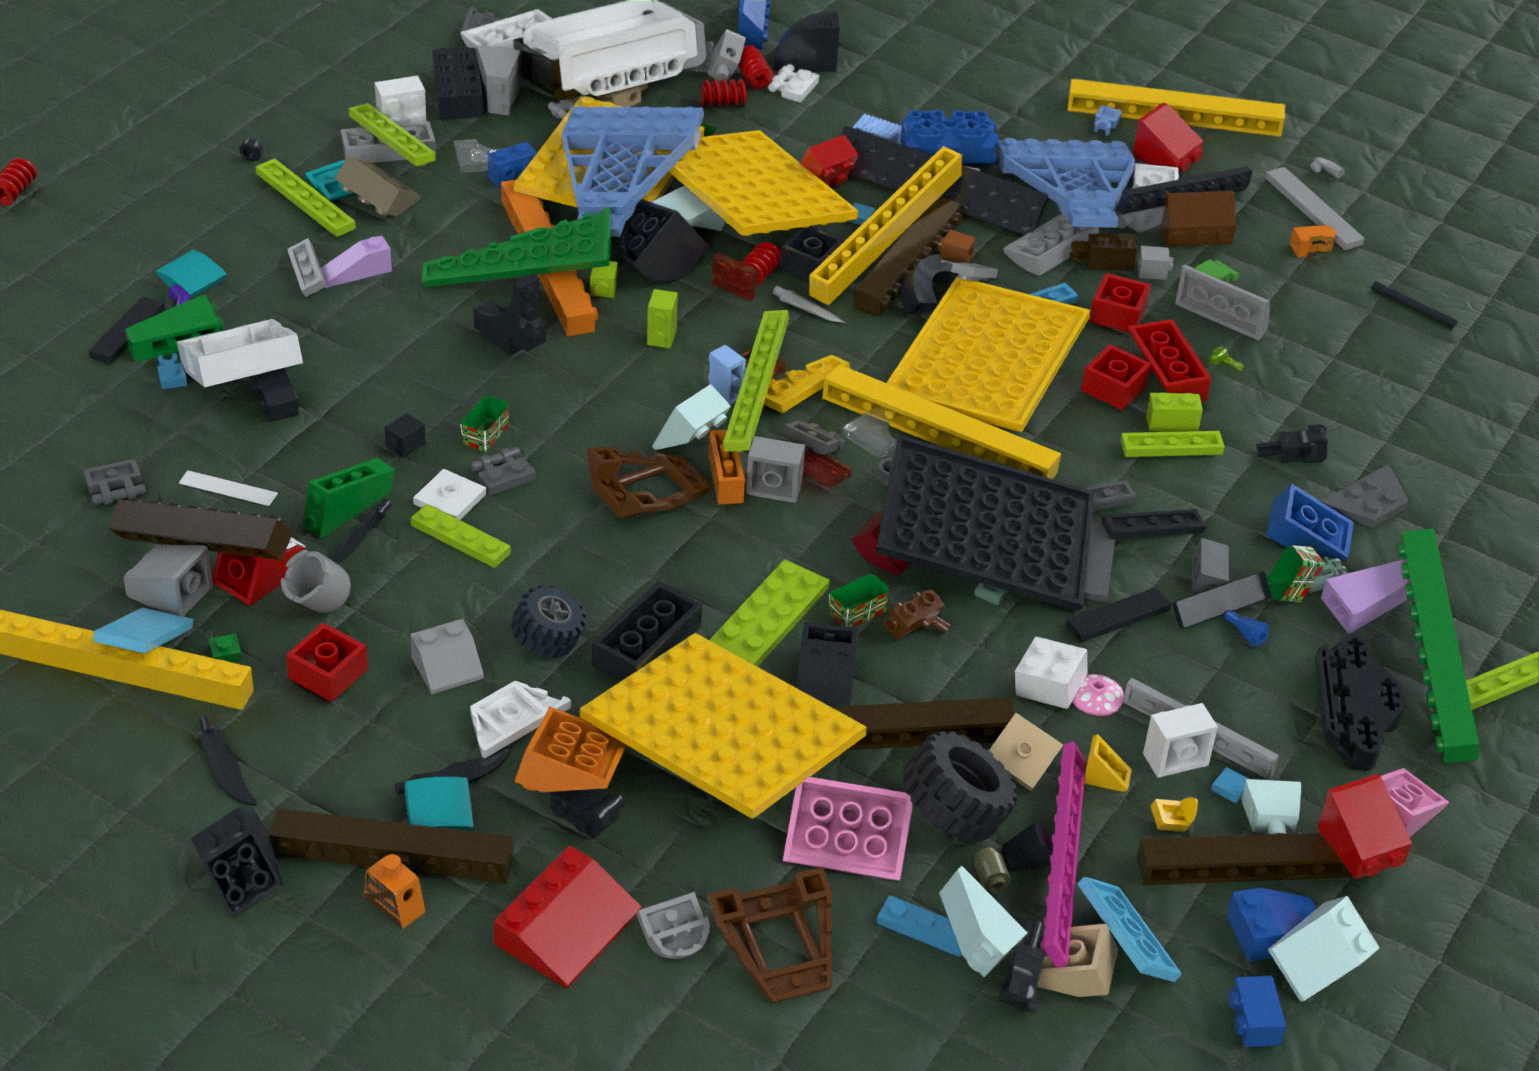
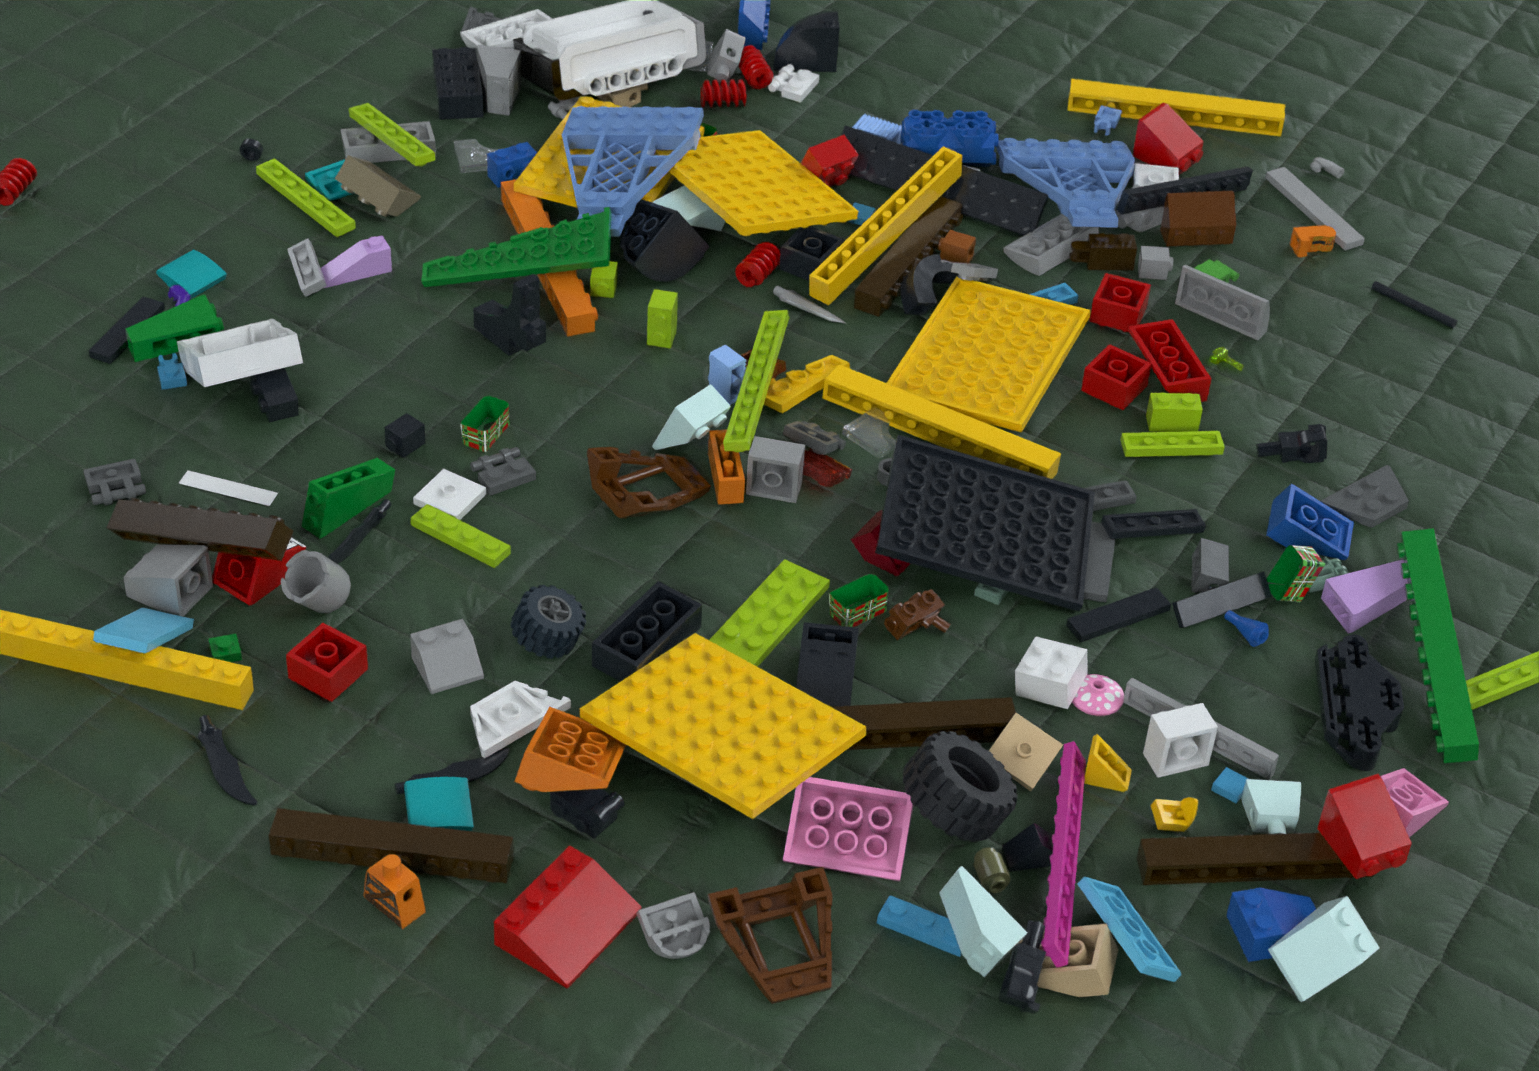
(239, 859): black slope -> none
(401, 99): white brick -> none
(734, 276): clear red plate -> none
(1257, 1011): blue brick -> none

